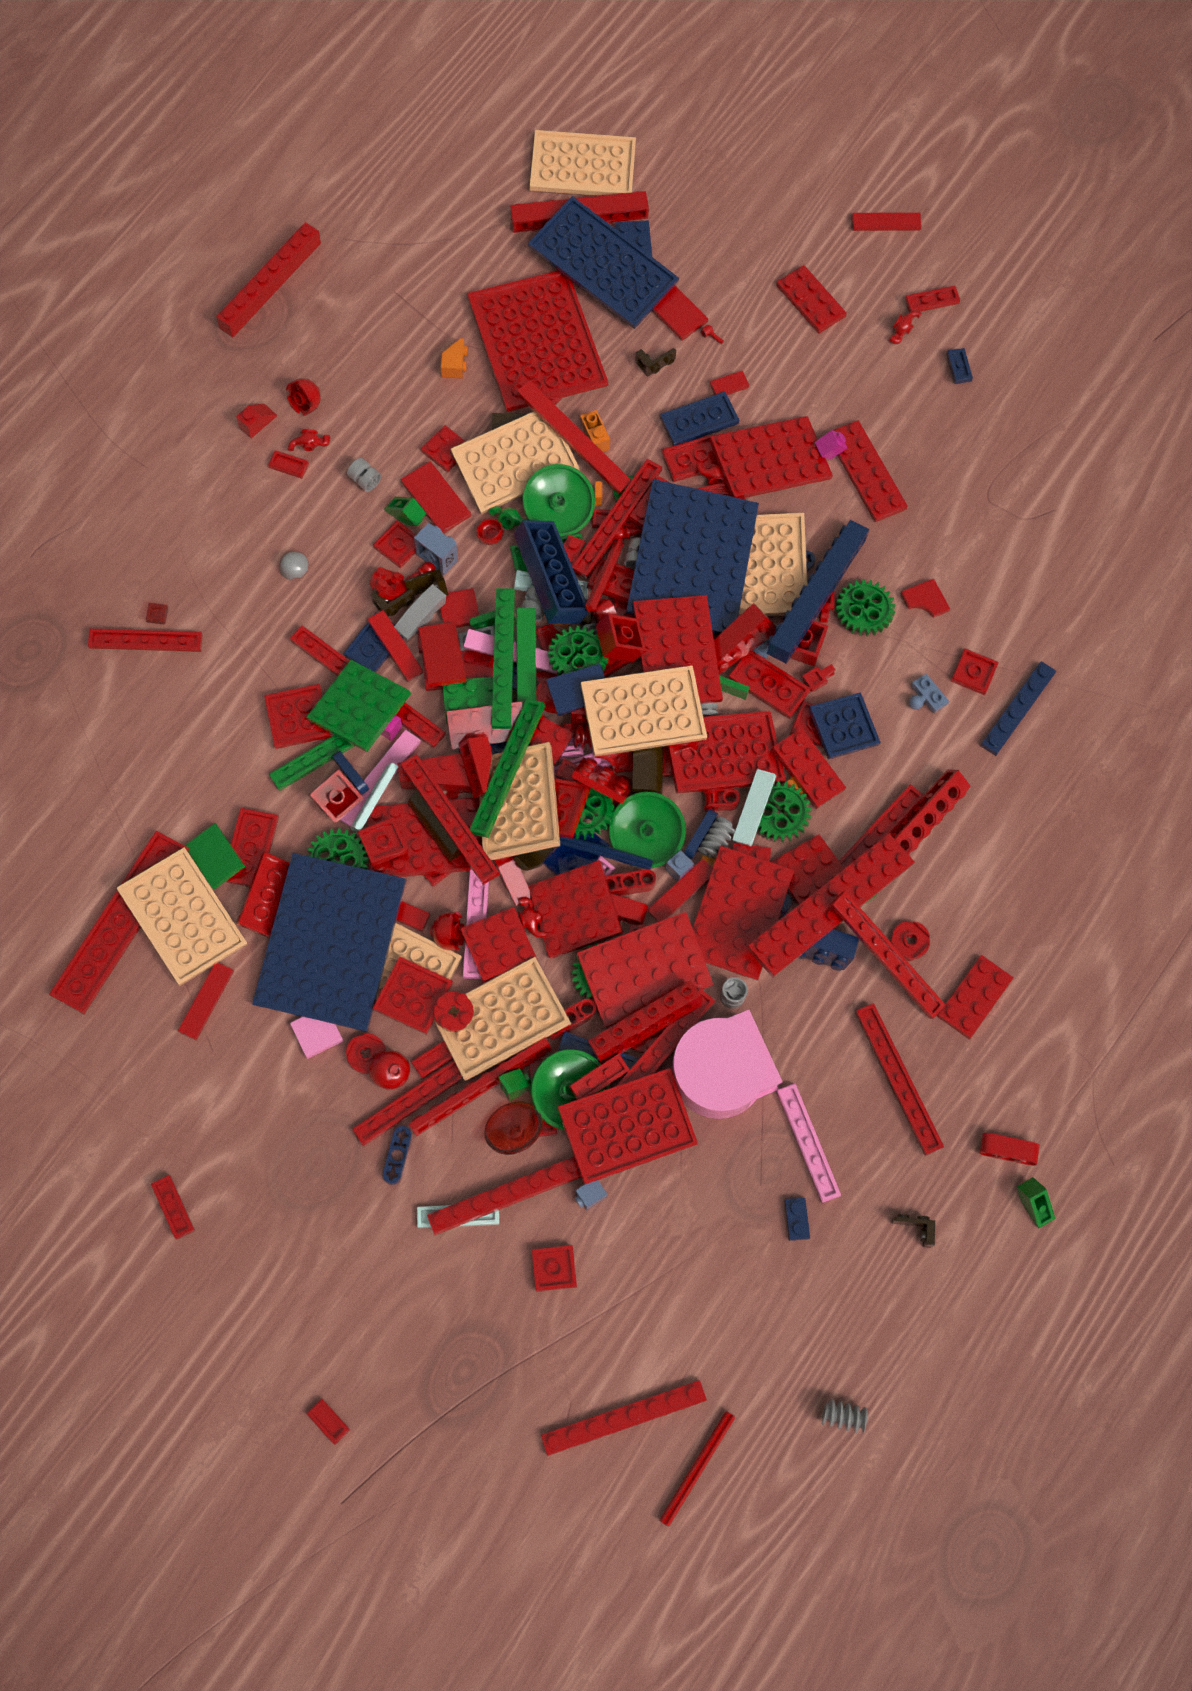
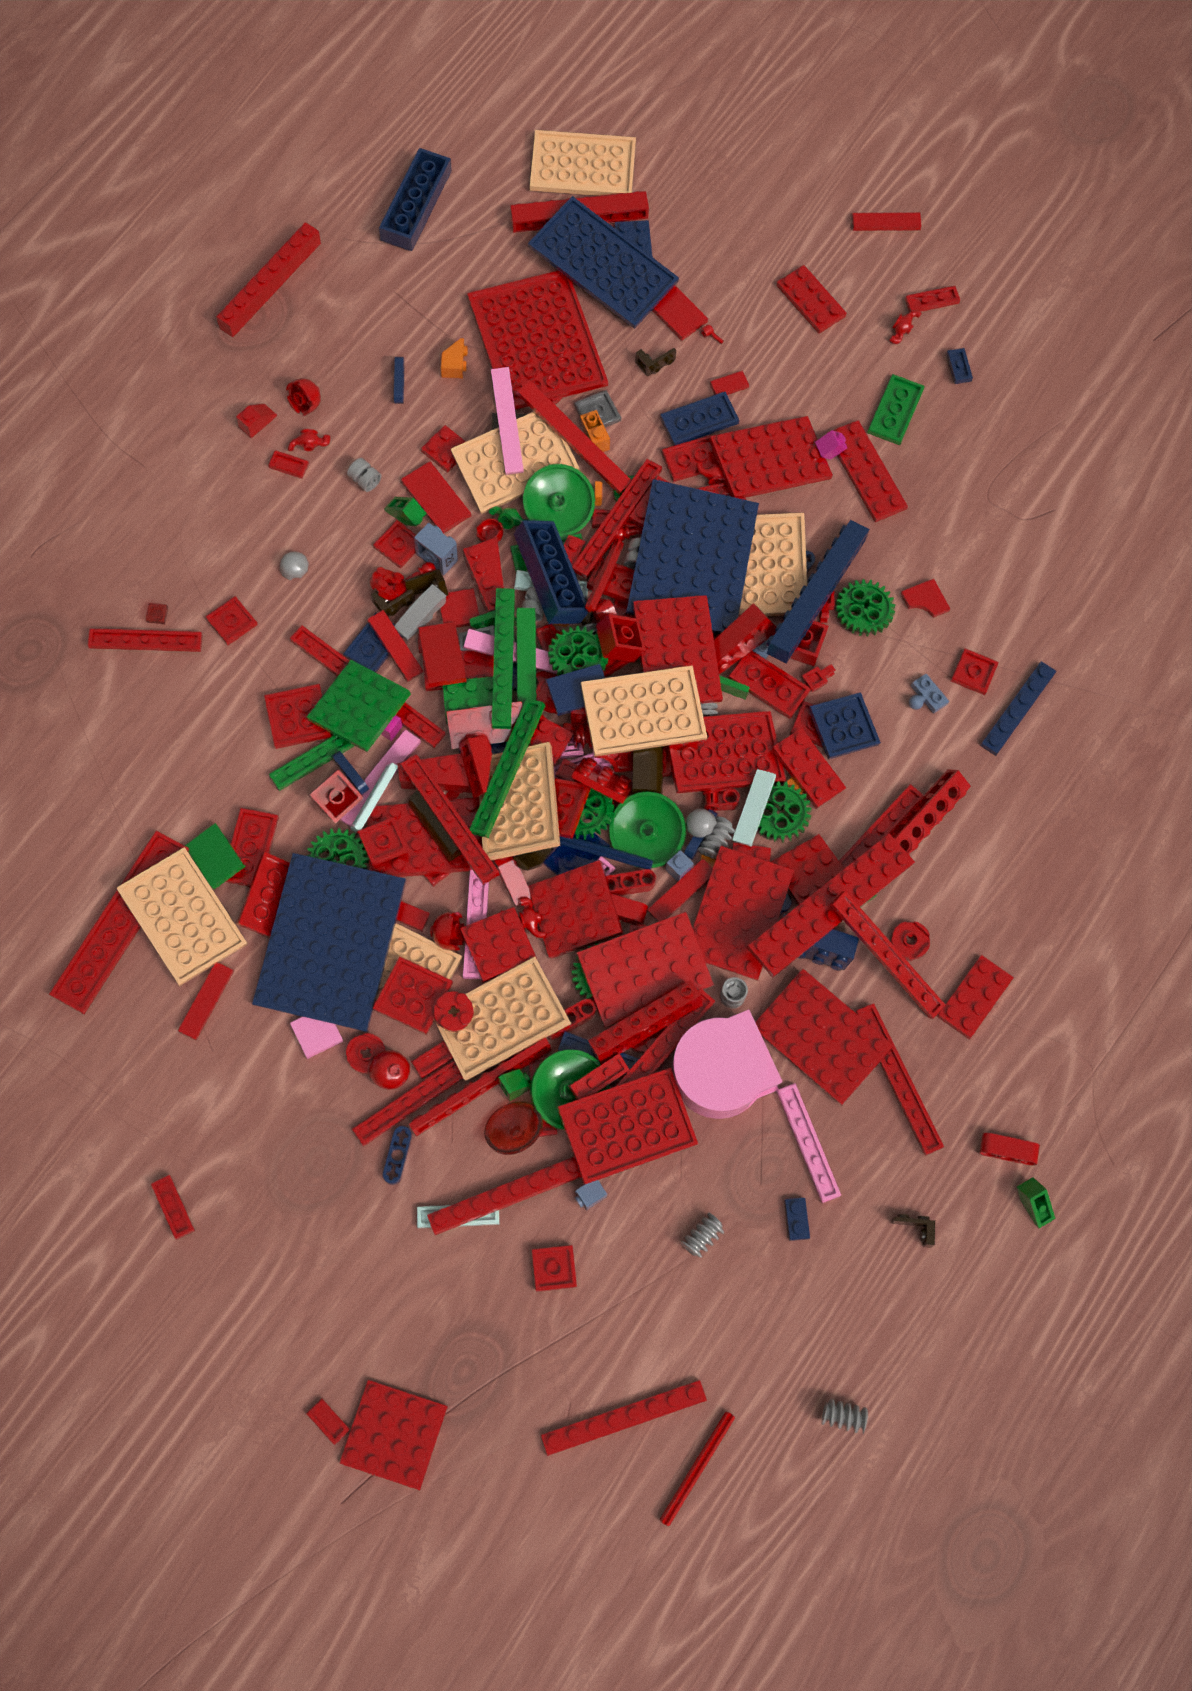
(231, 620): none -> red tile
(393, 1435): none -> red plate
(399, 369): none -> dark blue beam
(415, 199): none -> dark blue brick
(485, 570): none -> red wedge
(507, 421): none -> bright pink tile
(603, 404): none -> flat silver tile
(700, 823): none -> light grey hair
(703, 1235): none -> light grey piece
(822, 1037): none -> red plate
(896, 409): none -> green tile

